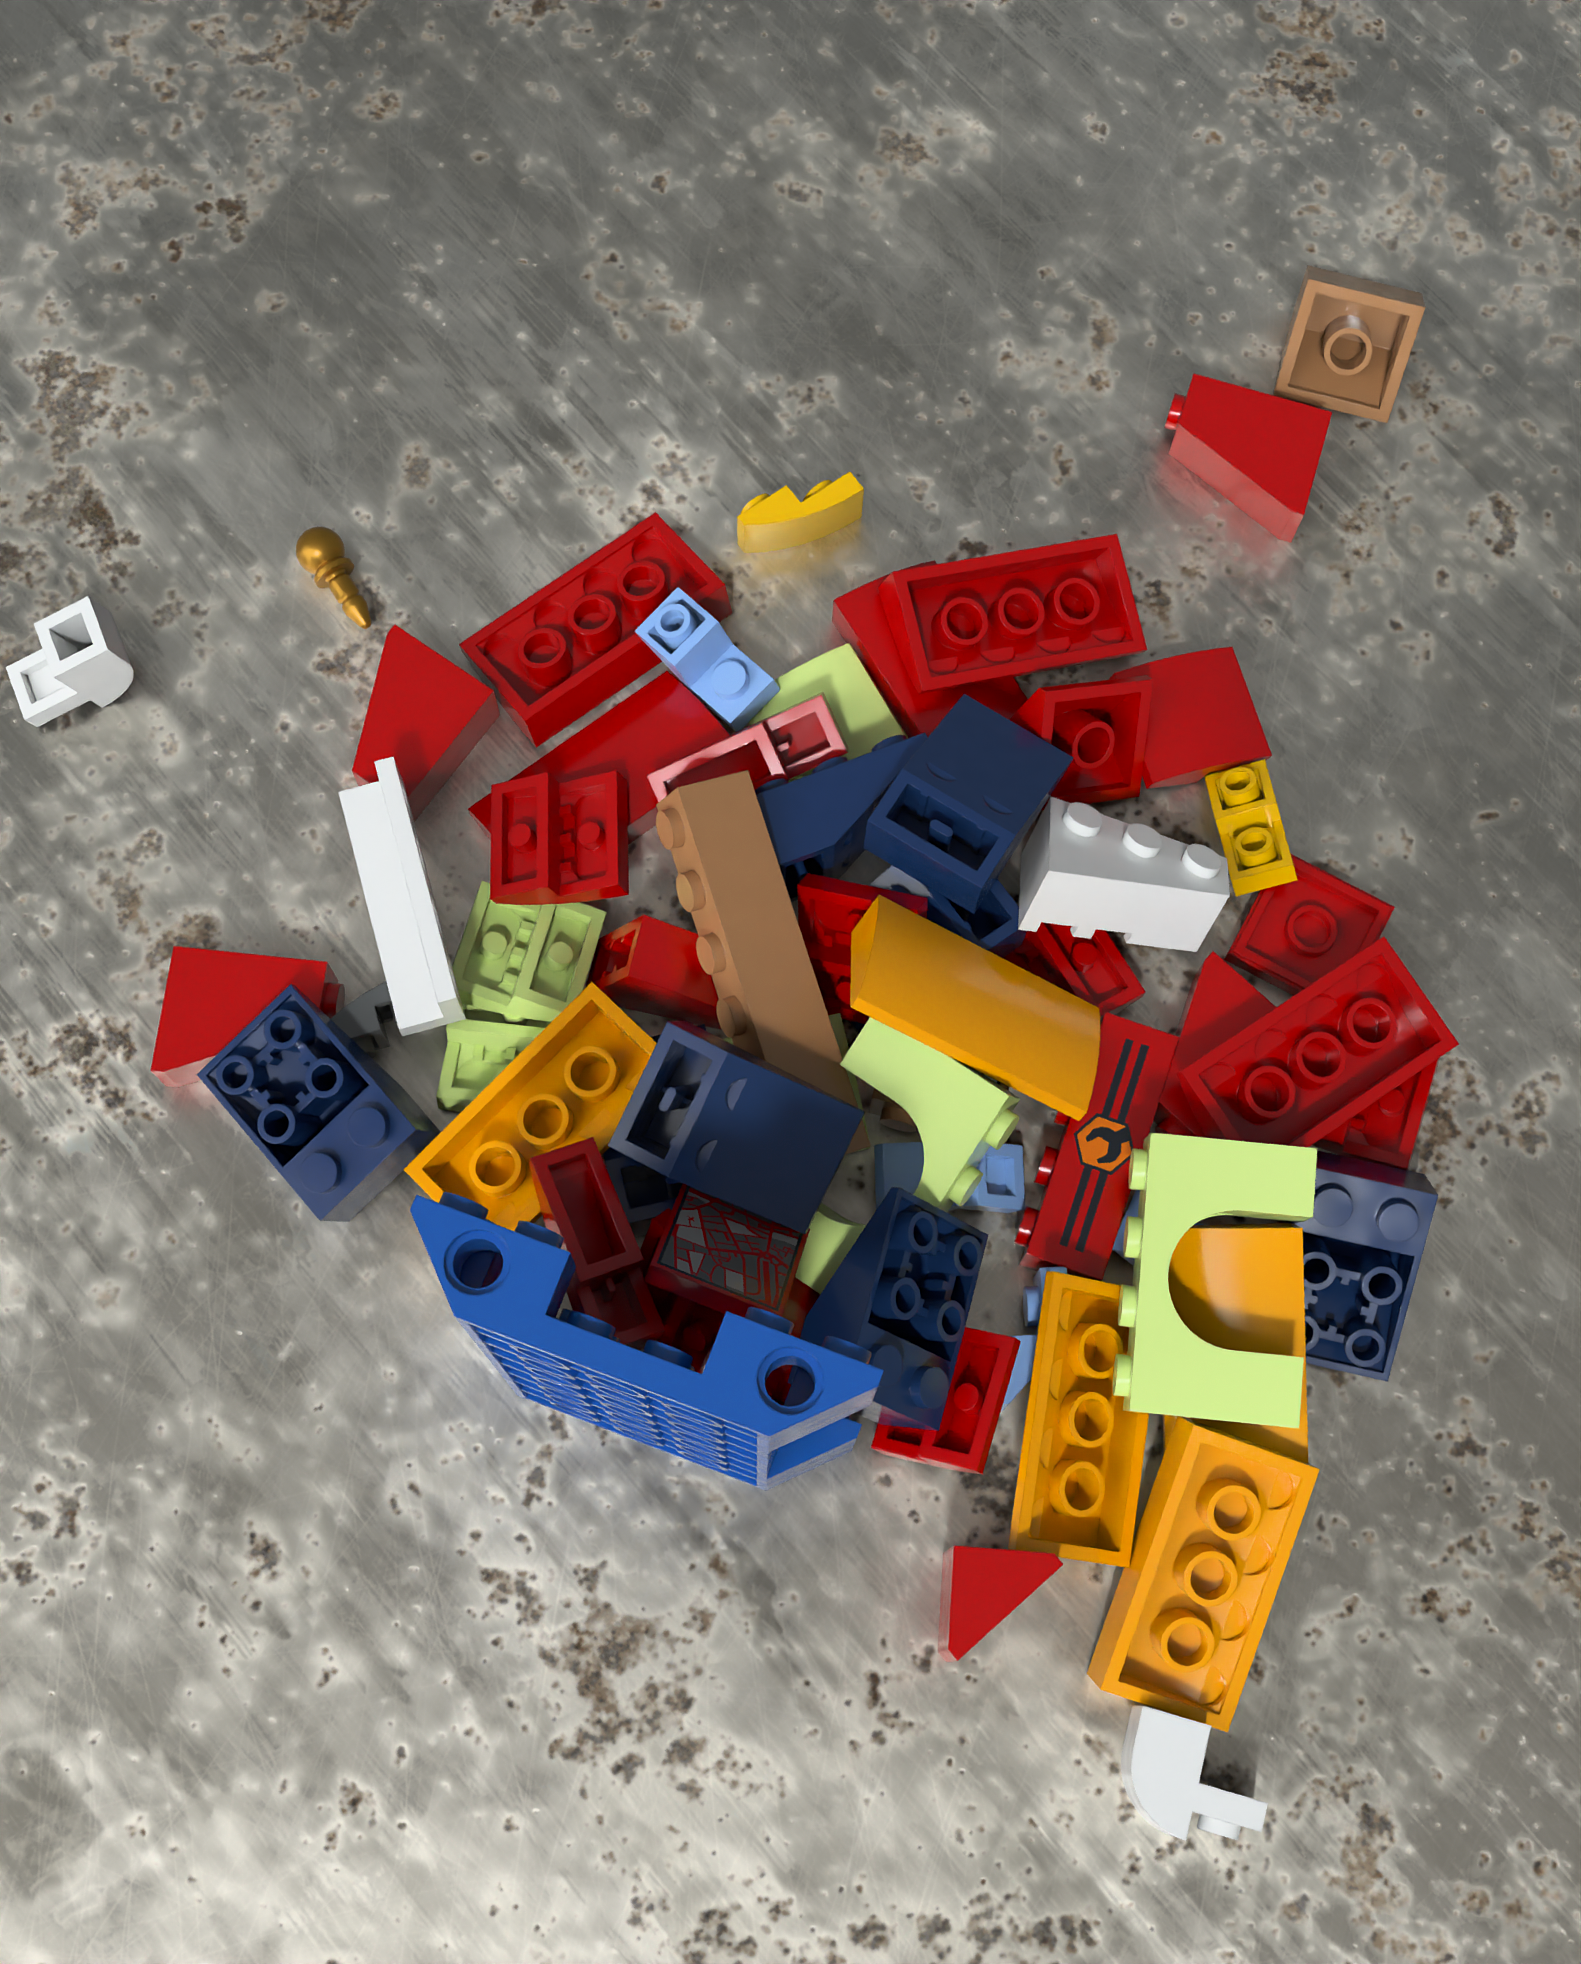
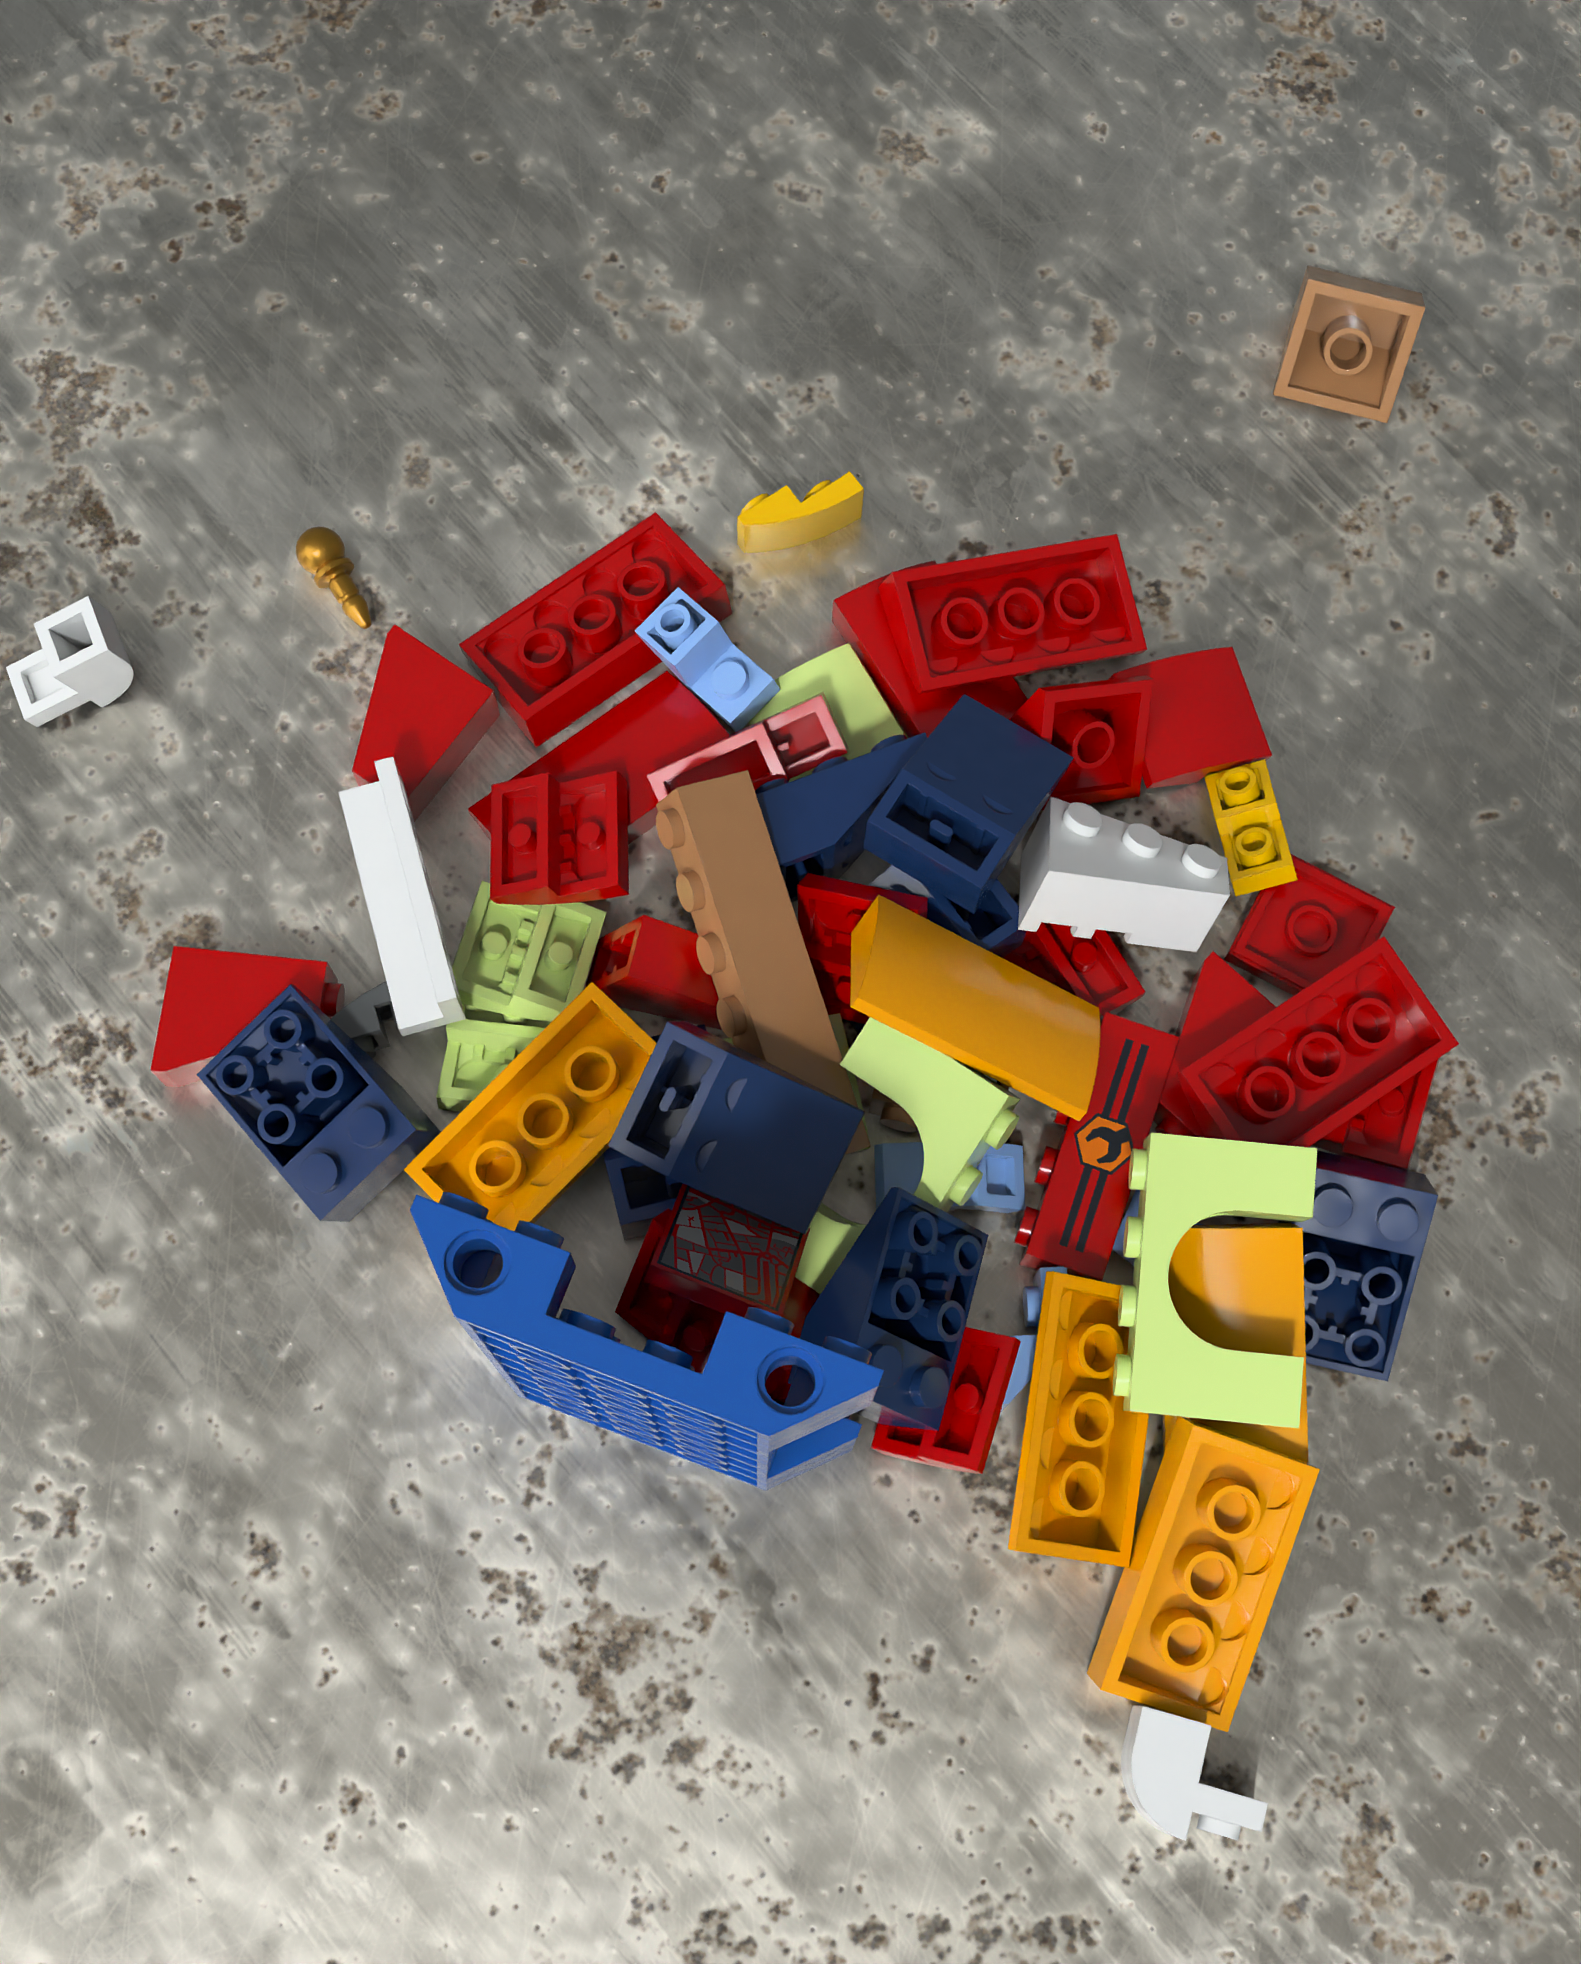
(587, 1213): red slope -> none
(982, 1590): red slope -> none
(1250, 448): red slope -> none

